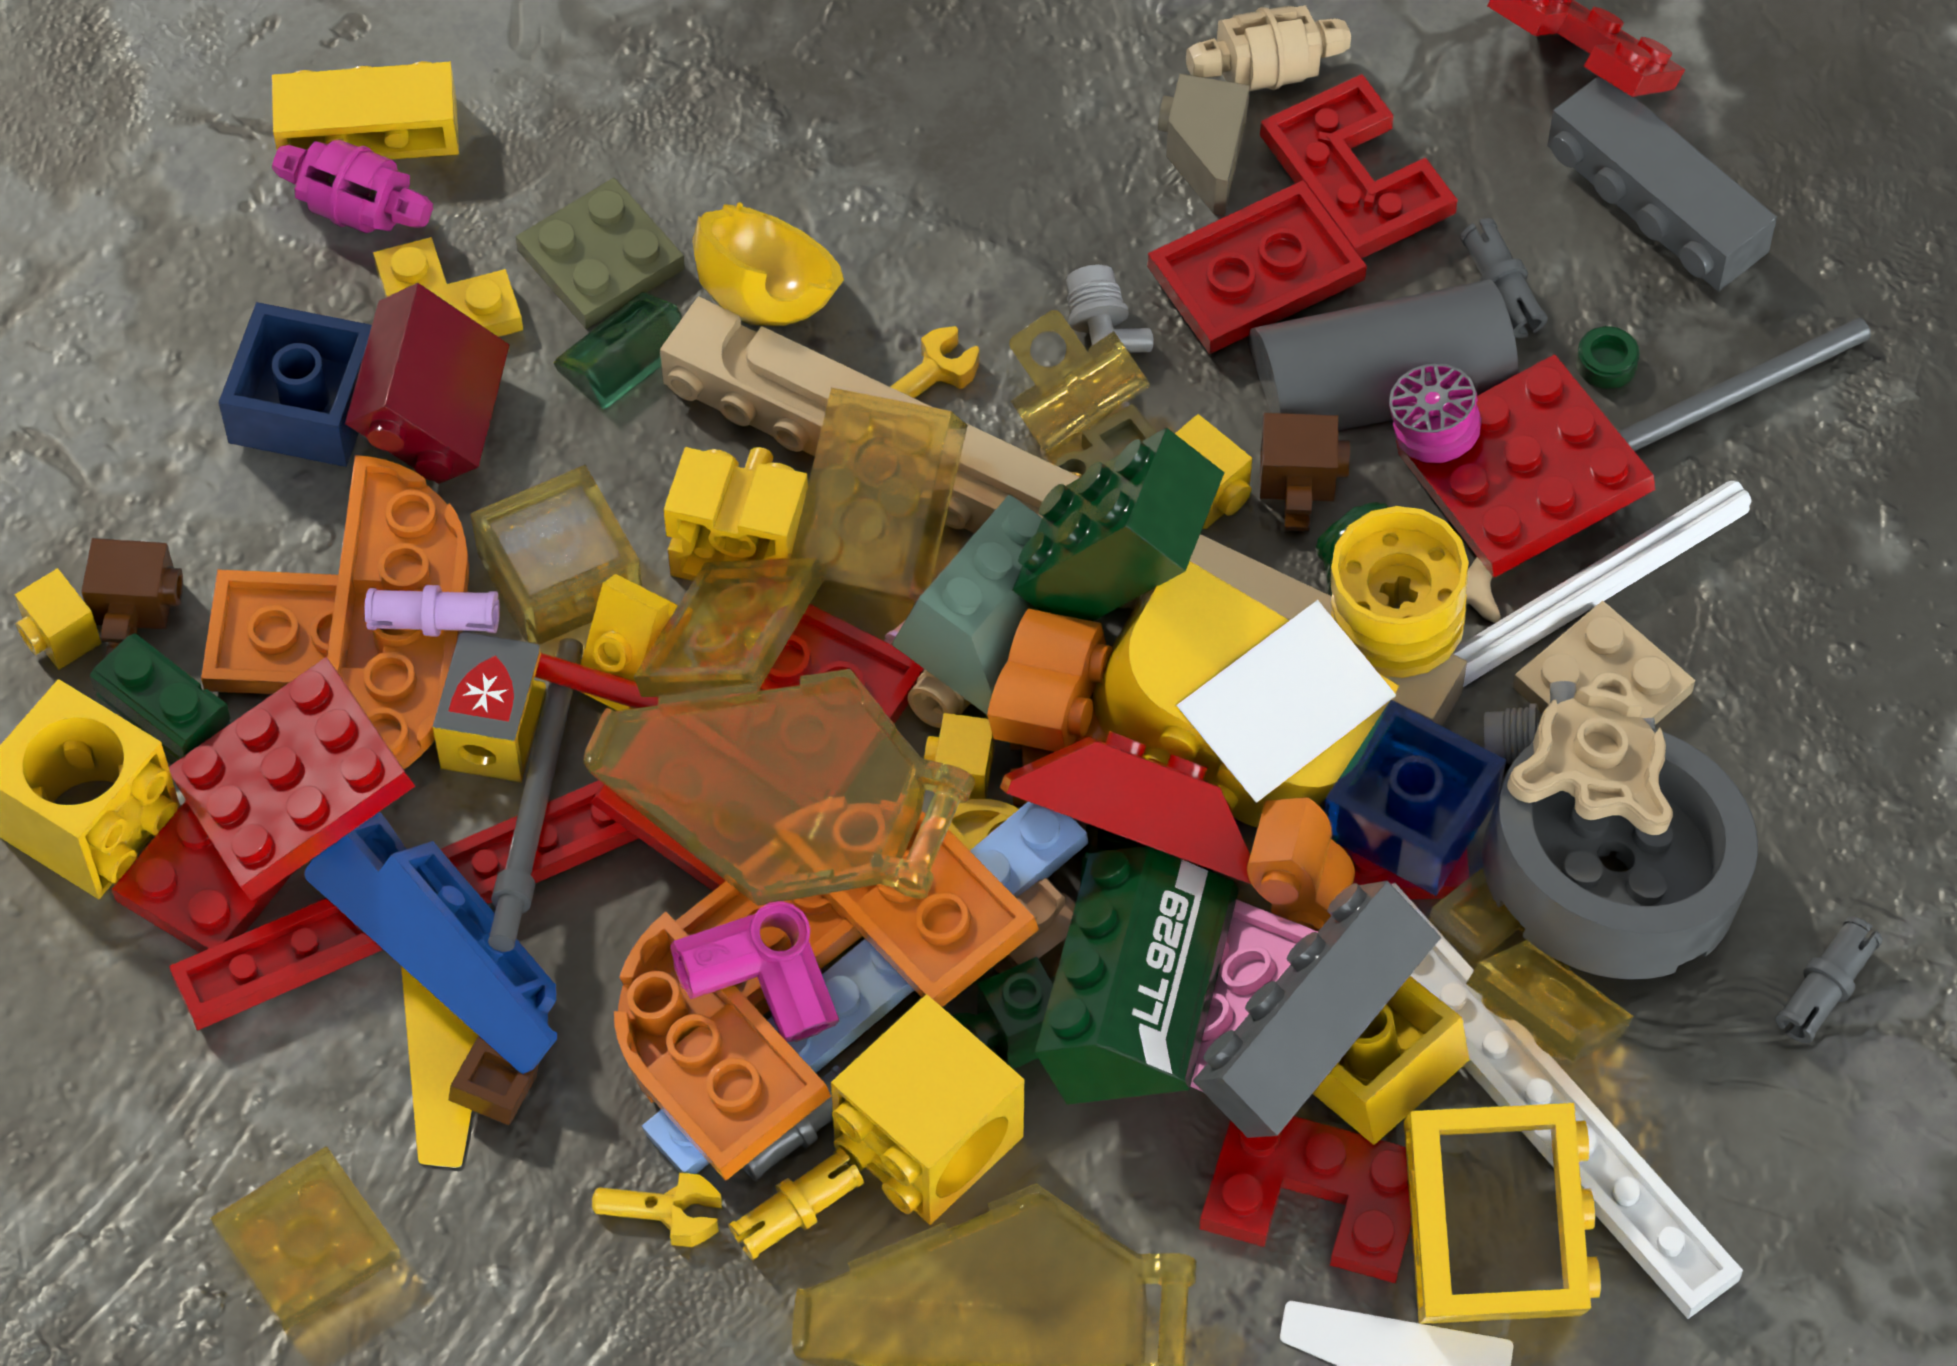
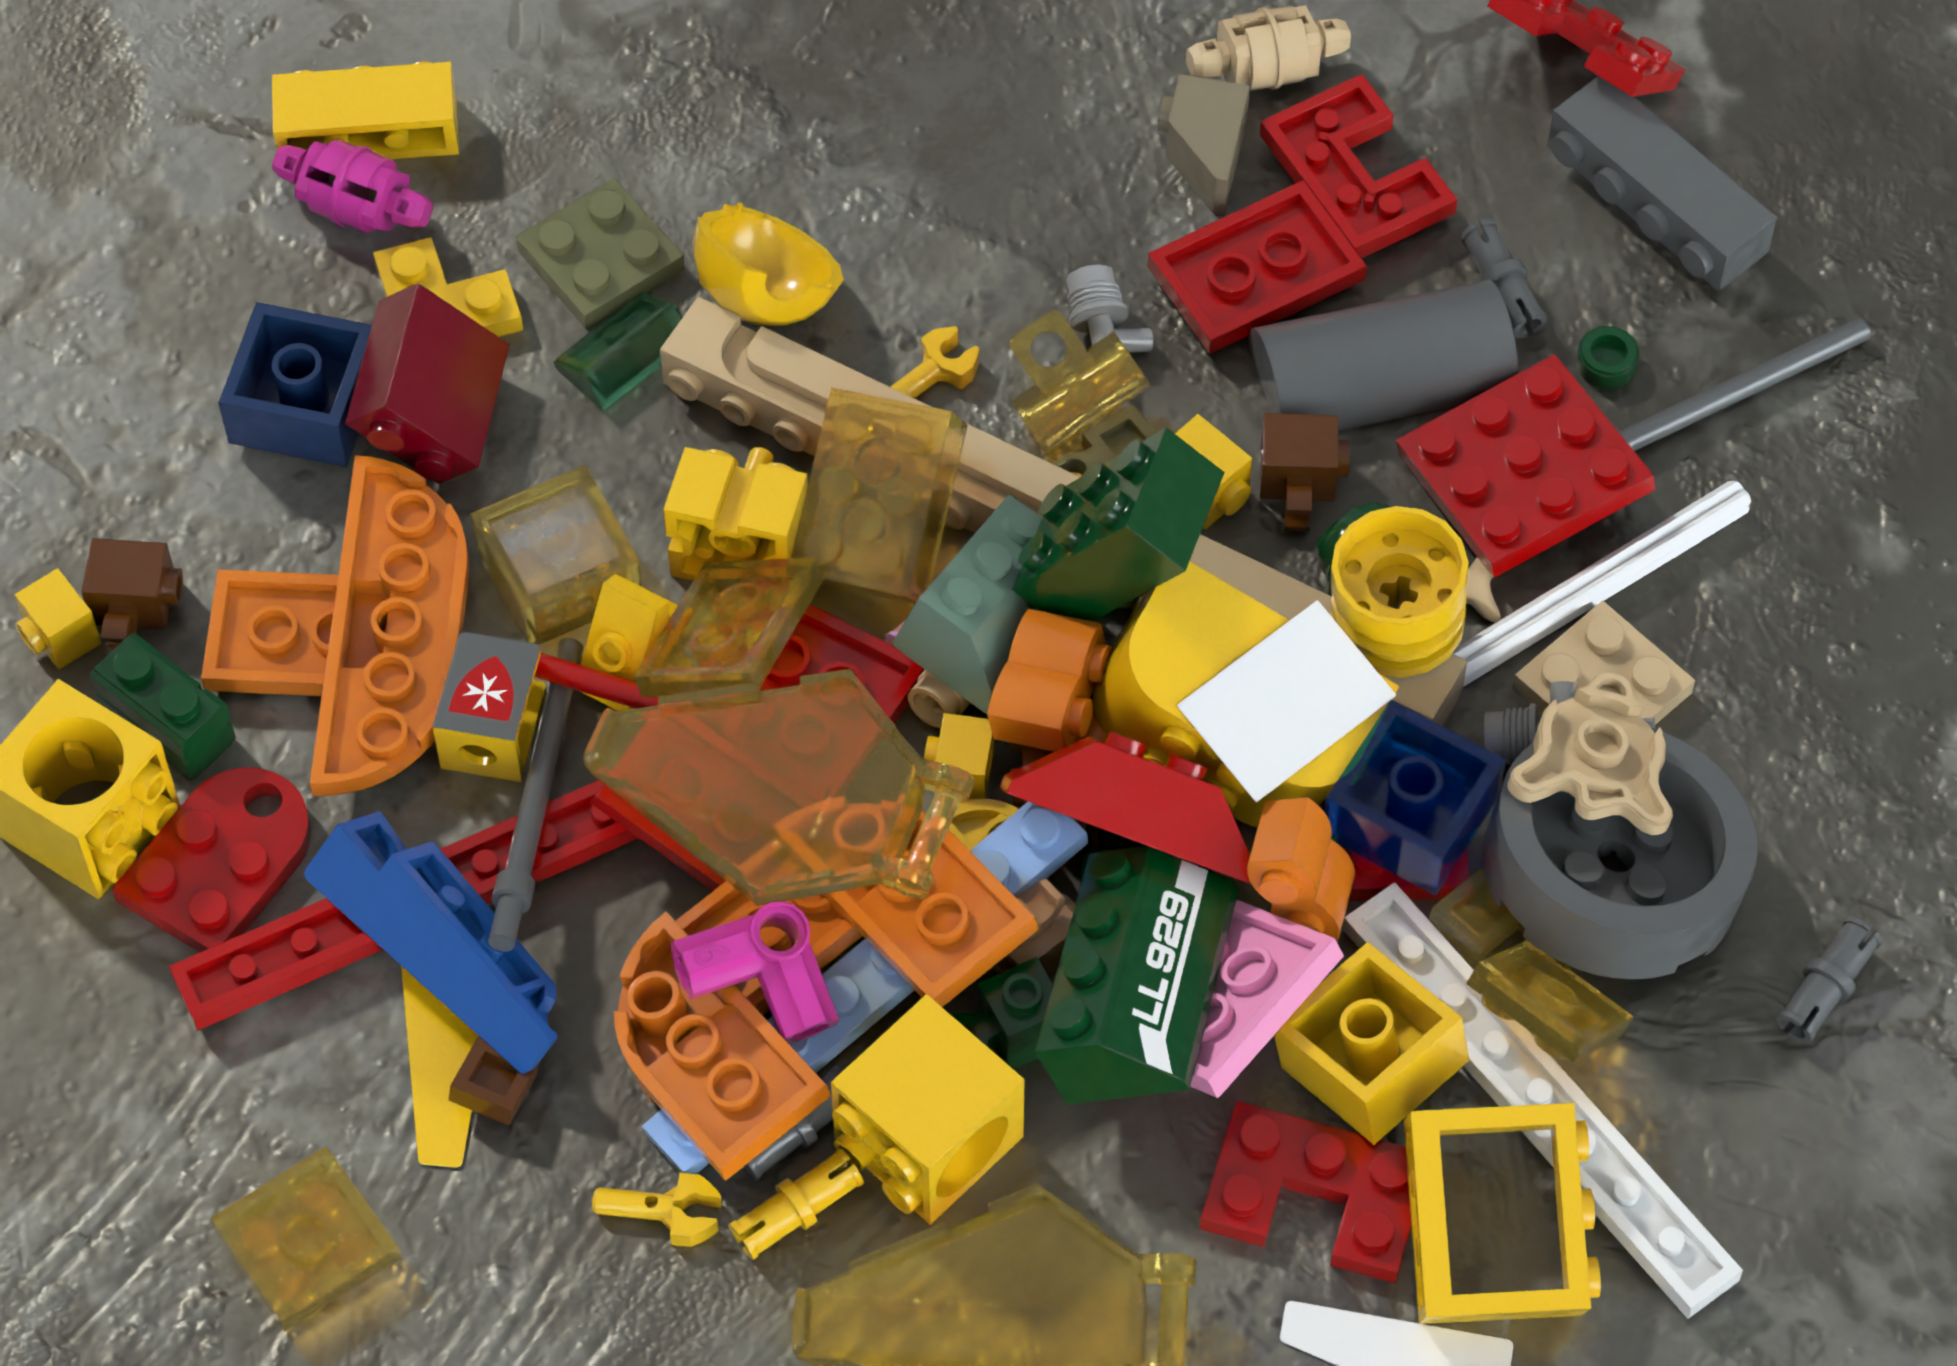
(289, 778): plate -> none
(432, 610): lavender pin -> none
(1315, 1008): dark grey brick -> none
(1448, 396): dark pink wheel -> none

